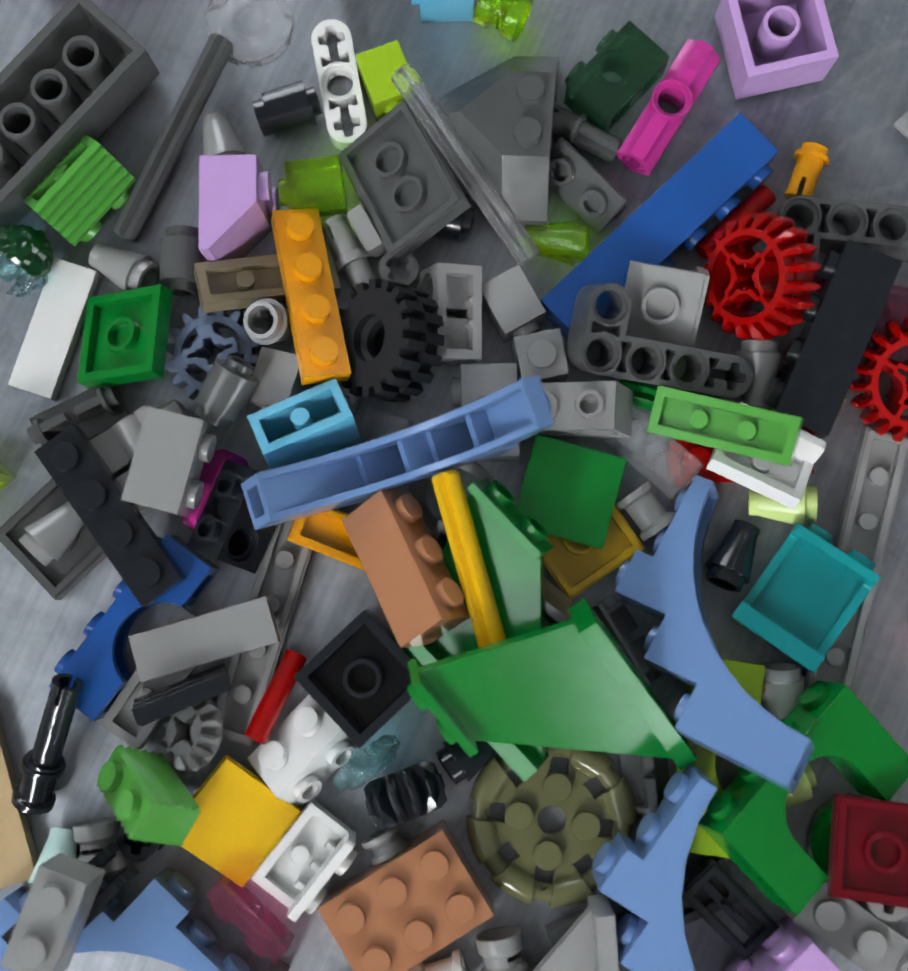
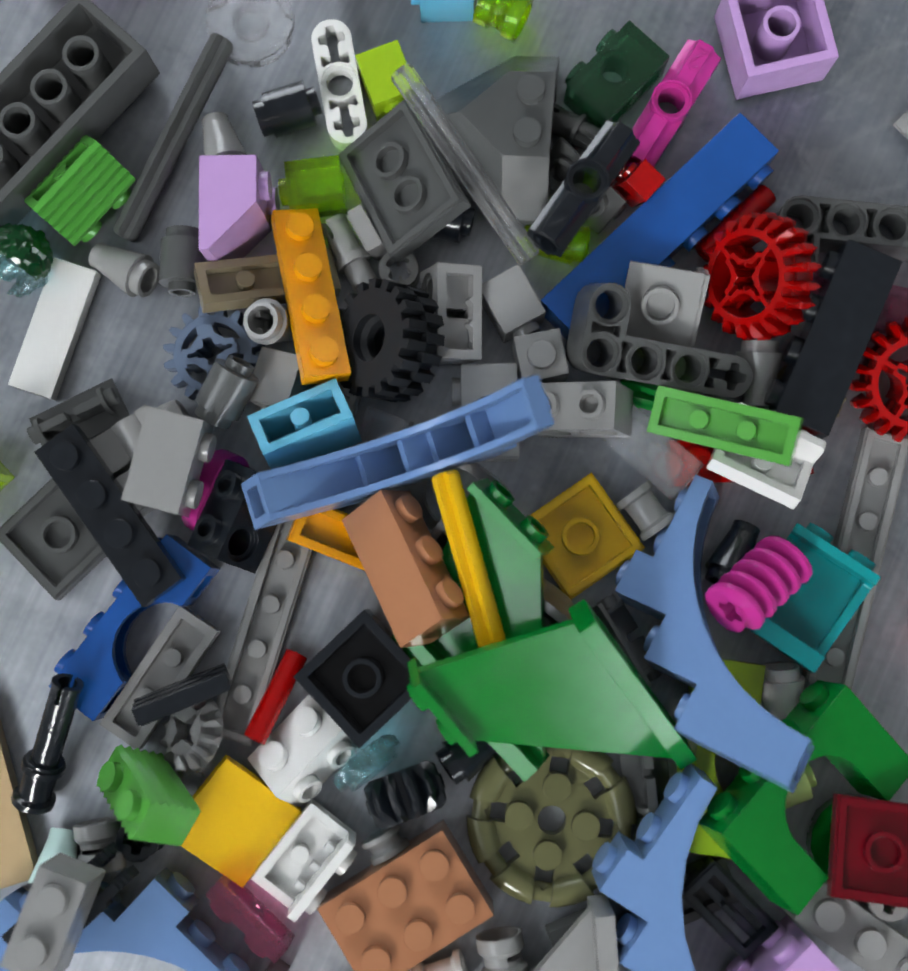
(52, 534): light grey cone -> none
(125, 337): green plate -> none
(204, 638): light grey tile -> none
(571, 490): green tile -> none
(598, 169): none -> black piece
(638, 182): none -> red piece
(758, 584): none -> dark pink piece
(804, 512): yellowish green cone -> none
(807, 169): light orange pin -> none

